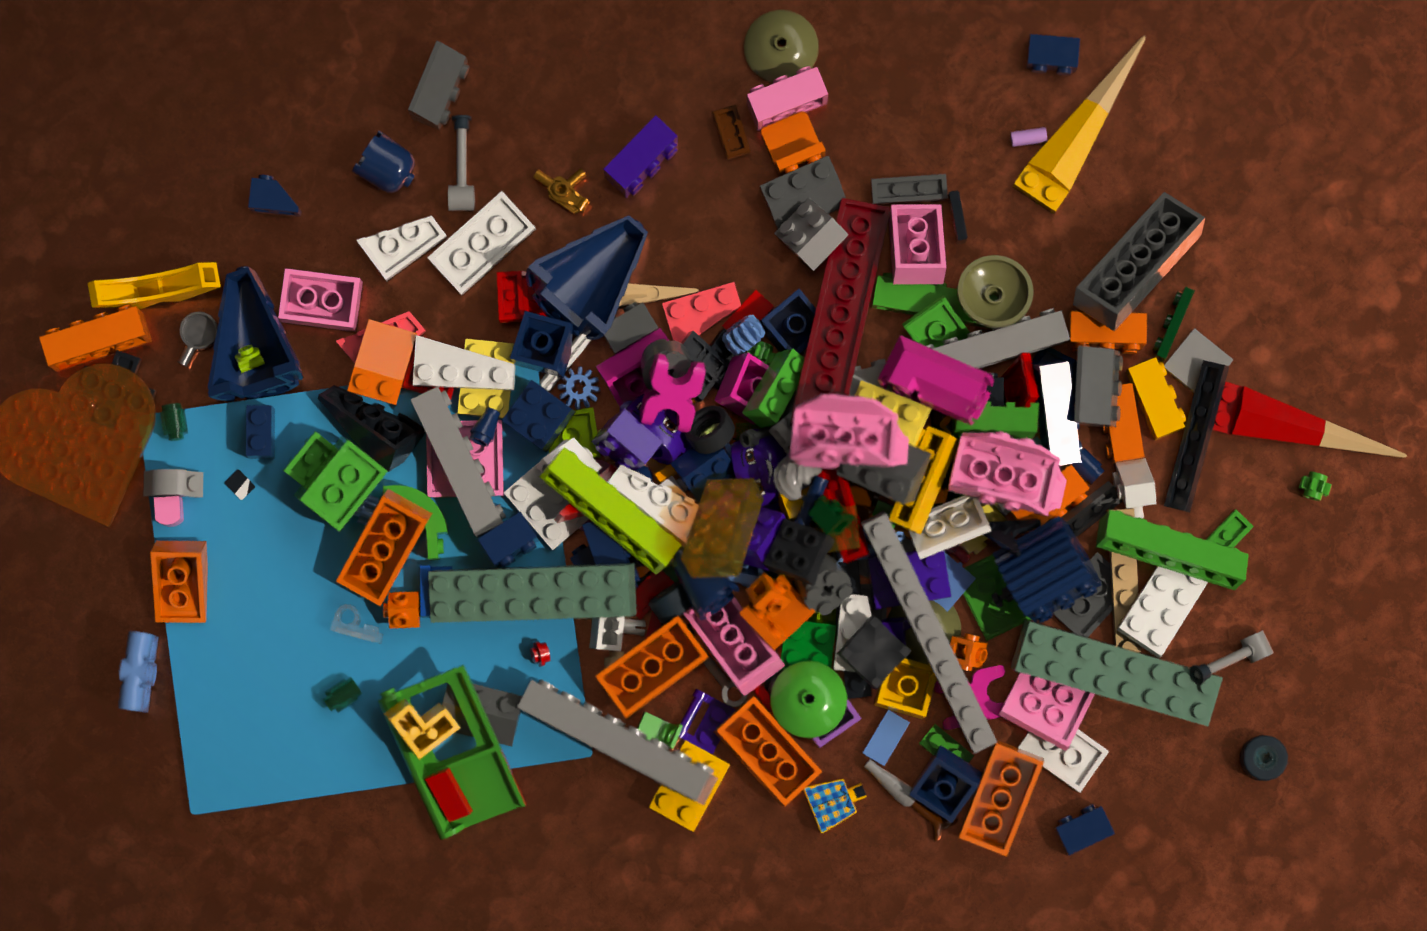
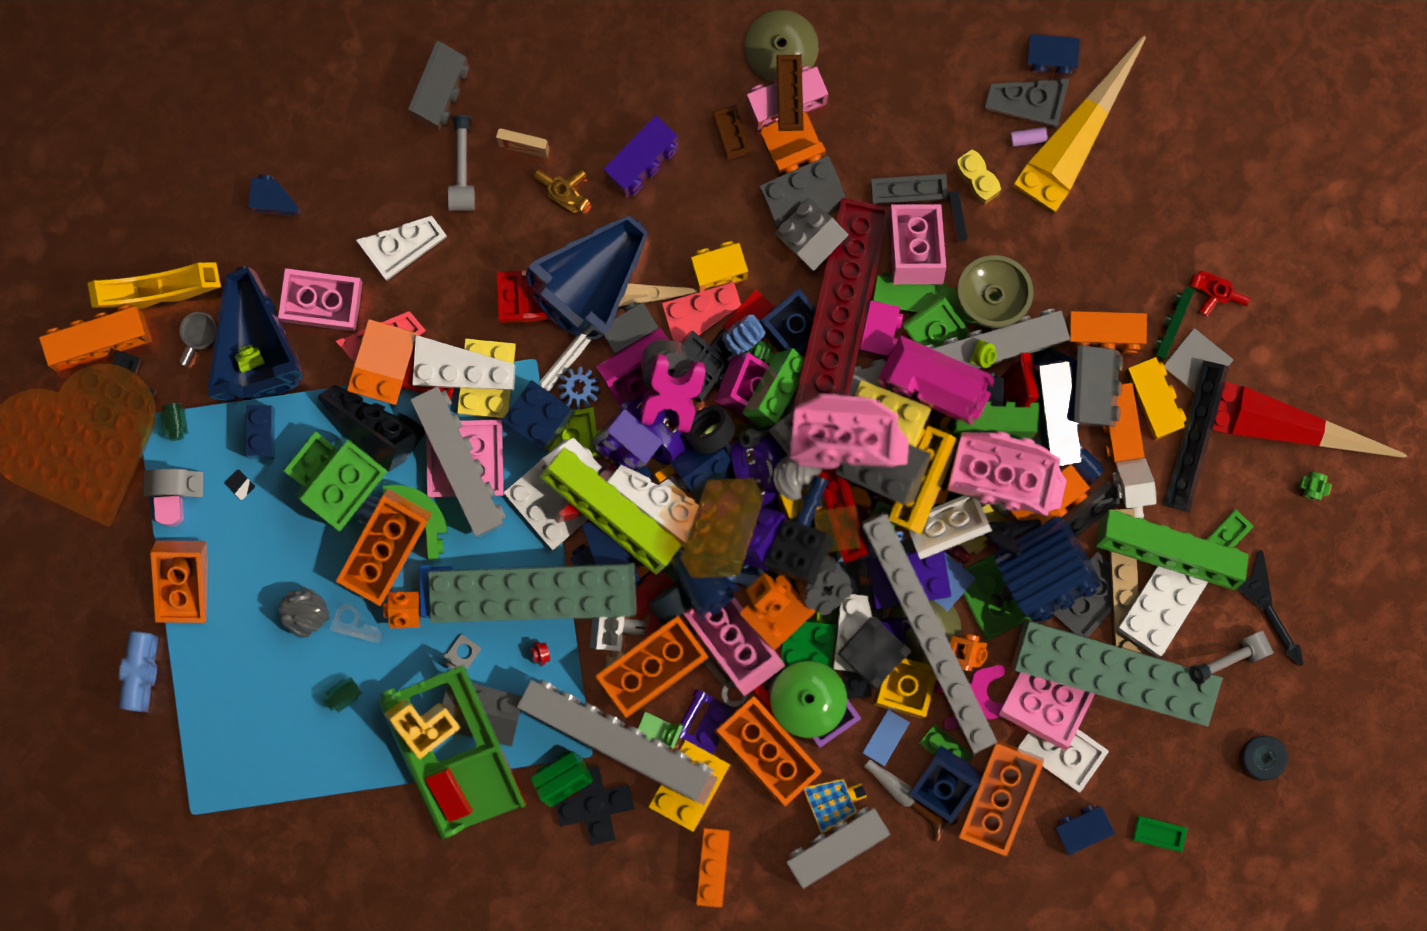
(303, 612): none -> dark grey hair
(385, 164): dark blue cylinder -> none
(454, 660): none -> light grey bracket
(481, 243): white plate -> none
(485, 428): dark blue cone -> none
(509, 540): dark blue brick -> none
(522, 143): none -> tan tile
(543, 344): dark blue slope -> none
(561, 778): none -> green brick
(595, 806): none -> black plate
(713, 867): none -> orange brick
(719, 266): none -> yellow brick
(789, 92): none -> reddish brown plate
(830, 516): dark green brick -> none
(837, 848): none -> light grey brick
(879, 331): none -> dark pink brick
(982, 182): none -> light yellow brick
(983, 354): none -> lime plate
(1029, 101): none -> dark grey wing
(1138, 261): dark grey brick -> none
(1159, 834): none -> green tile
(1217, 289): none -> red piece
(1258, 591): none -> black piece

